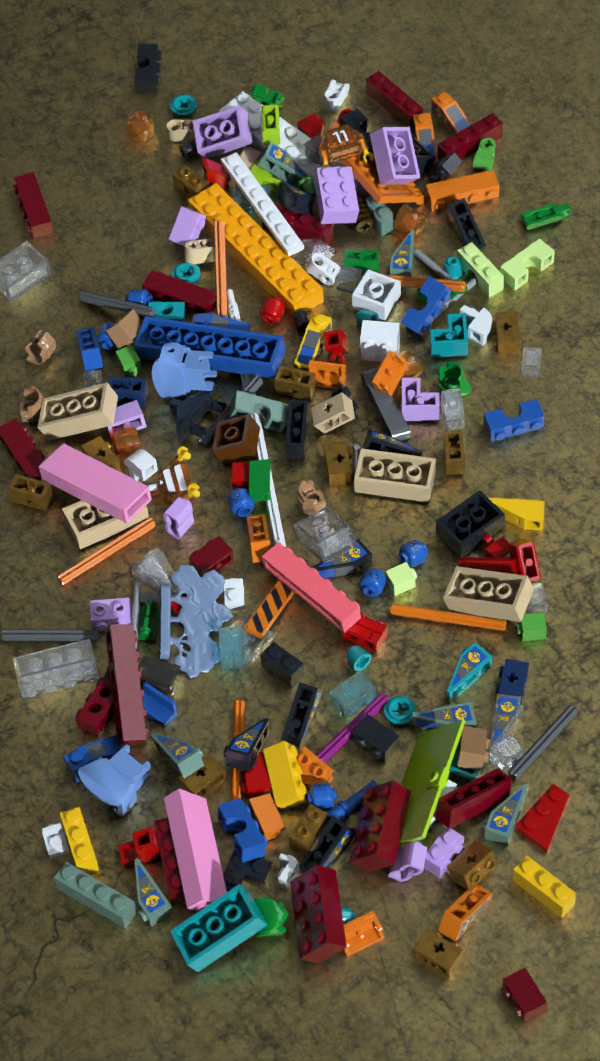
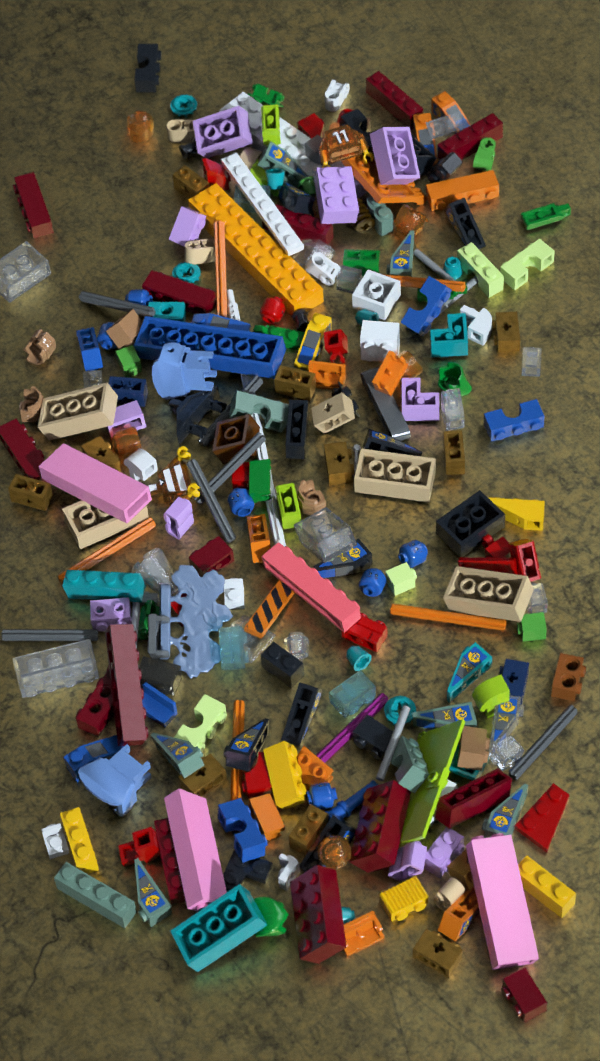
(103, 585): none -> teal brick
(154, 636): none -> dark grey piece
(211, 501): none -> dark grey axle
(211, 714): none -> yellowish green arch
(234, 464): none -> dark grey axle
(275, 178): none -> teal hat
(288, 505): none -> lime brick
(291, 337): none -> green hinge
(297, 645): none -> clear head
(334, 851): none -> clear orange helmet
(393, 743): none -> light grey bar
(404, 899): none -> yellow brick
(411, 765): none -> sand green arch
(444, 126): none -> clear slope
(448, 894): none -> tan beam
(491, 693): none -> lime brick
(501, 901): none -> bright pink brick
(564, 676): none -> dark orange brick

